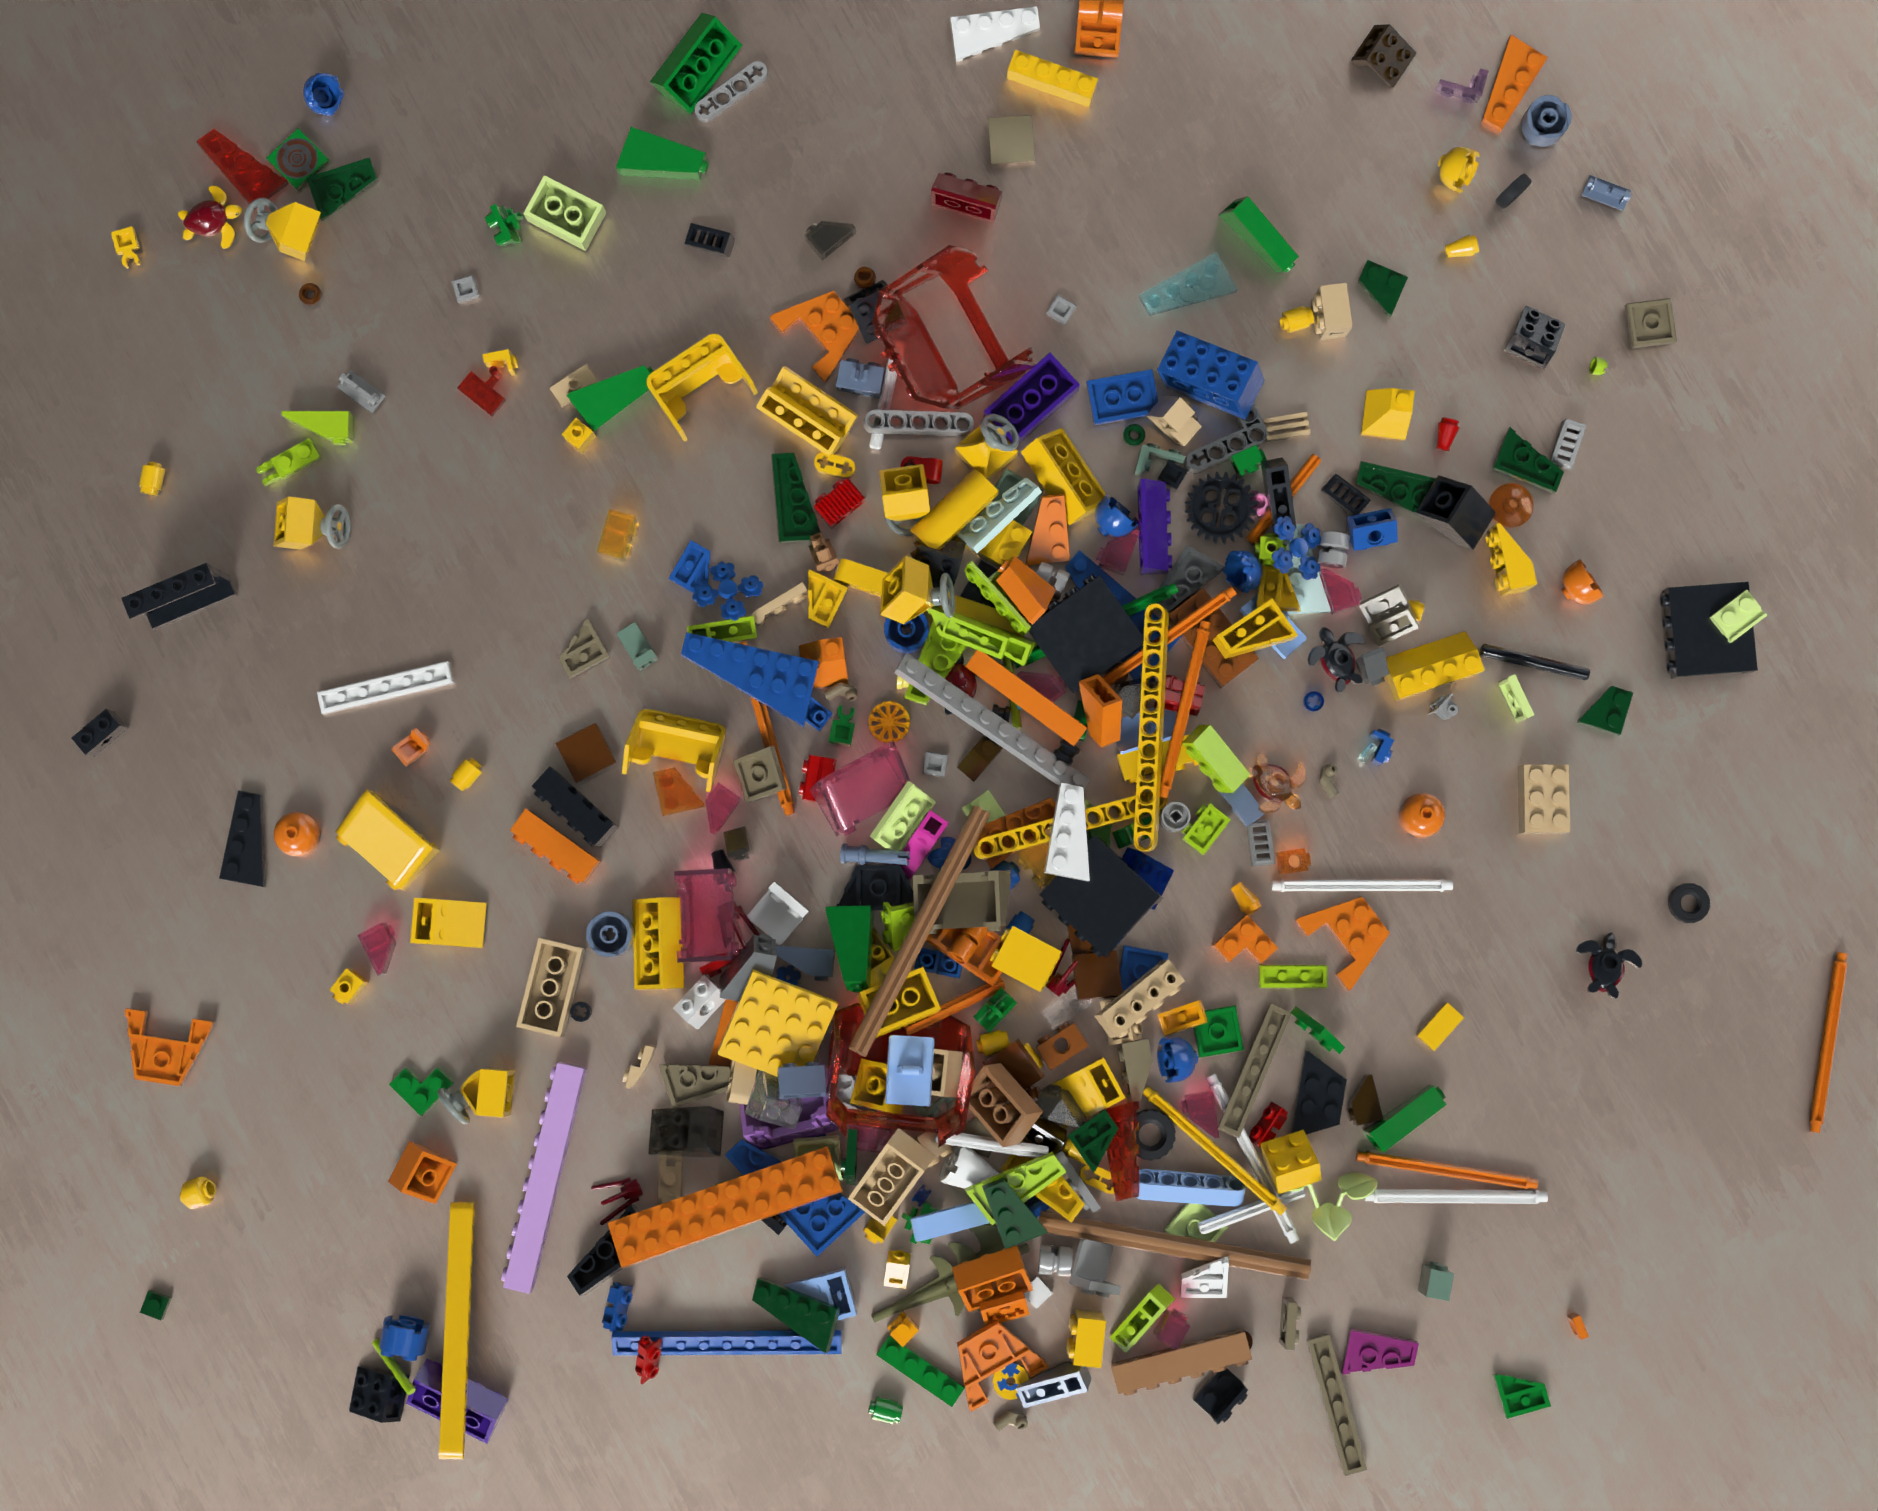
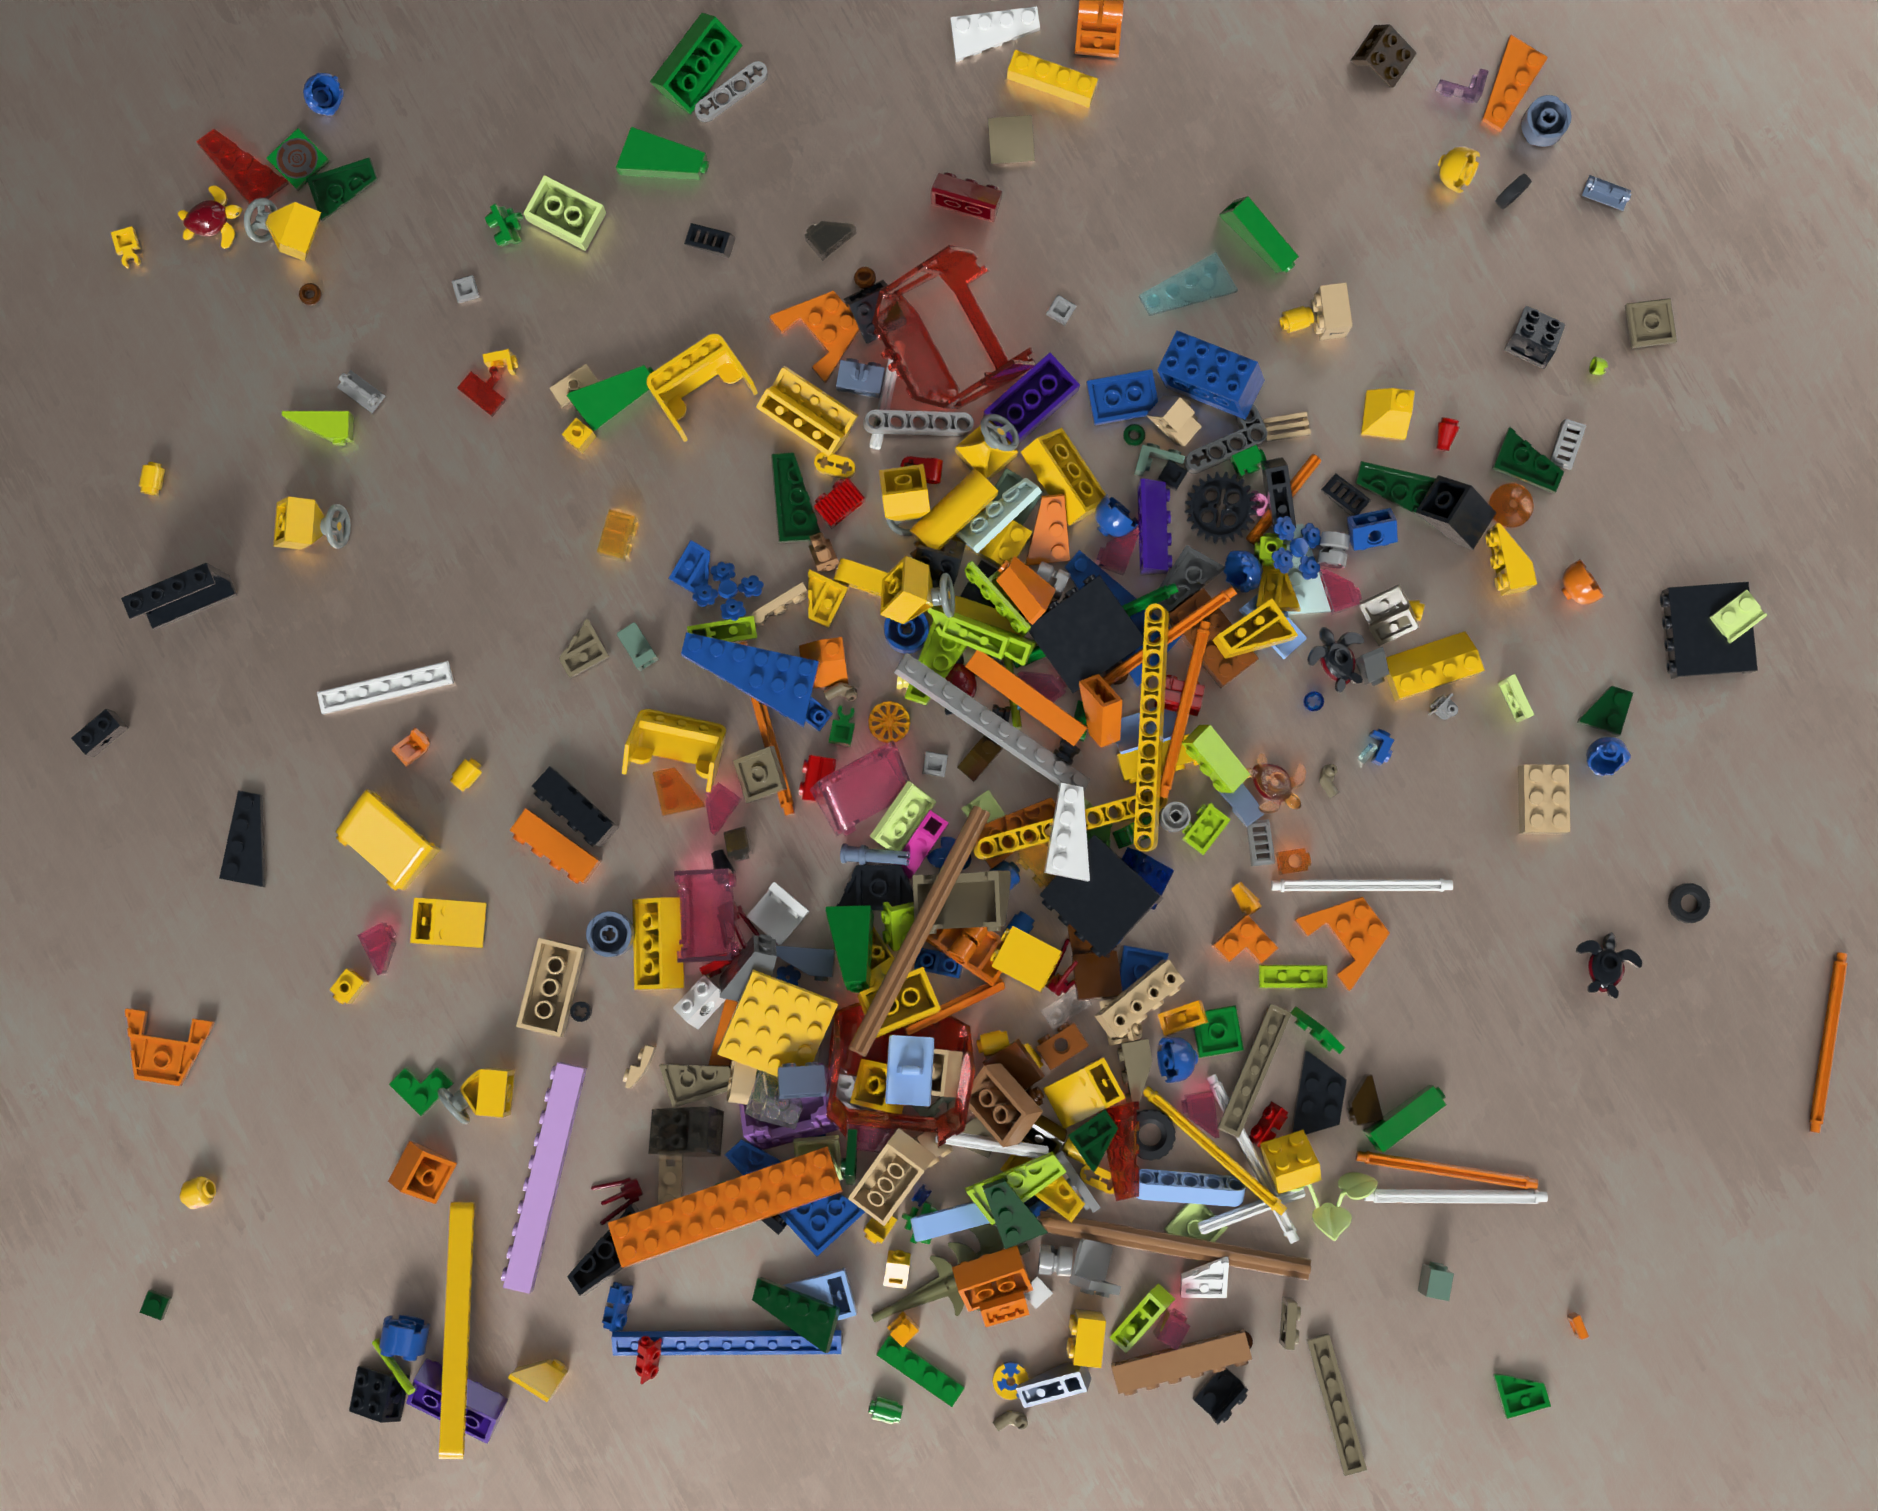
(290, 462): lime hinge -> none
(297, 834): orange cylinder -> none
(540, 1377): none -> yellow slope
(586, 753): reddish brown tile -> none
(965, 1168): white cone -> none
(989, 1352): orange wing -> none
(995, 1009): green hips -> none
(1060, 1106): clear smoke slope -> none
(1130, 694): clear smoke slope -> none
(1376, 1351): magenta wing -> none
(1383, 285): dark green wing -> none
(1422, 815): orange cylinder -> none
(1440, 1026): yellow tile -> none
(1462, 247): yellow cone -> none
(1534, 662): black axle -> none
(1607, 755): none -> blue hair

